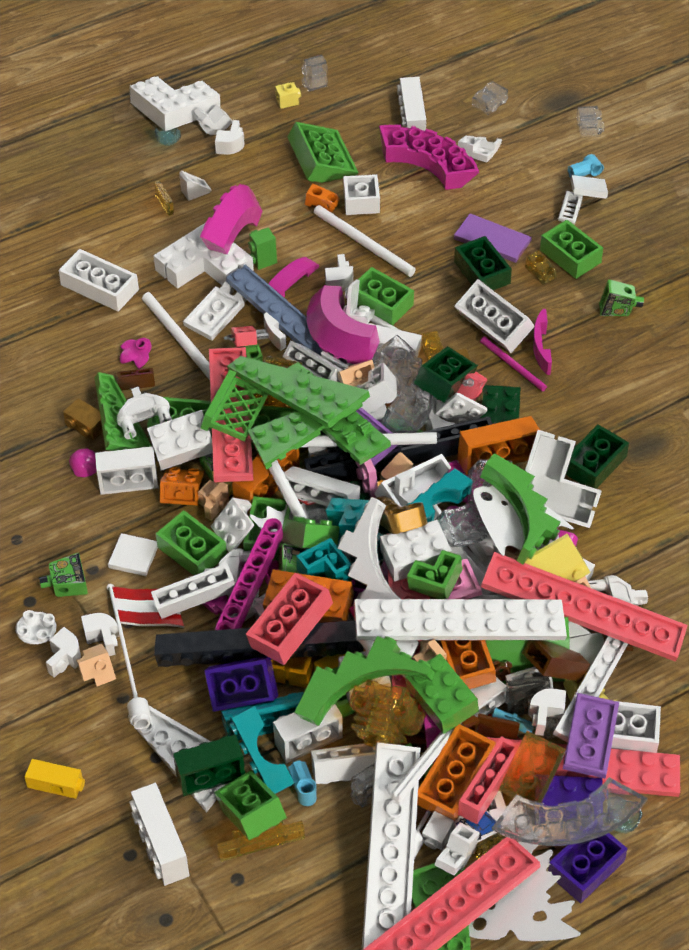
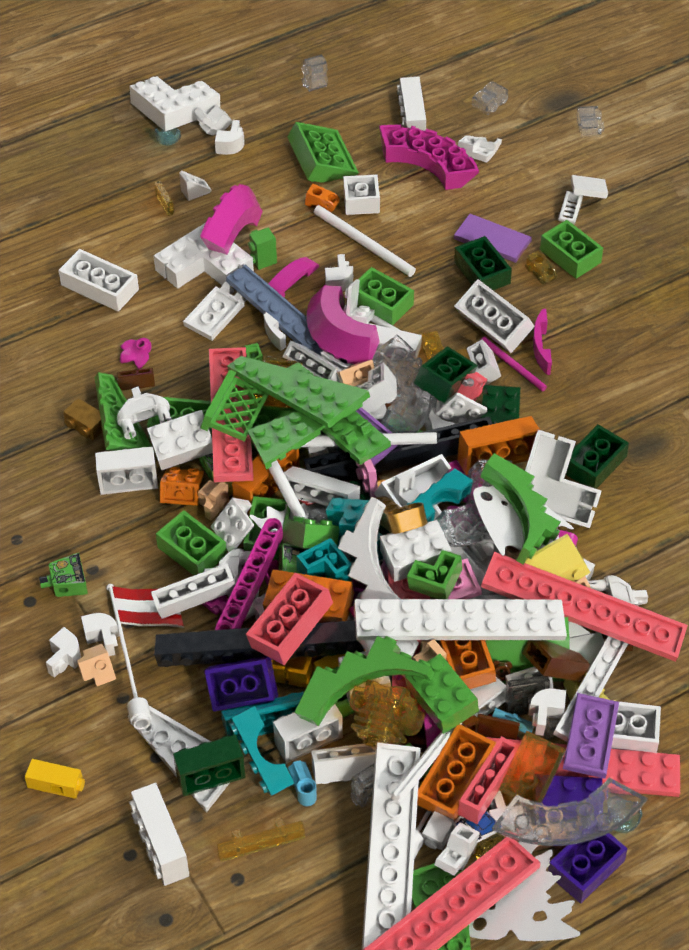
(36, 627): white dish -> none
(83, 462): dark pink hair -> none
(133, 554): white tile -> none
(177, 333): white piece -> none
(246, 335): coral piece -> none
(250, 805): bright green brick -> none
(287, 95): light yellow brick -> none
(398, 465): light nougat slope -> none
(484, 357): none -> white brick
(589, 165): medium azure piece -> none
(619, 299): bright green torso -> none

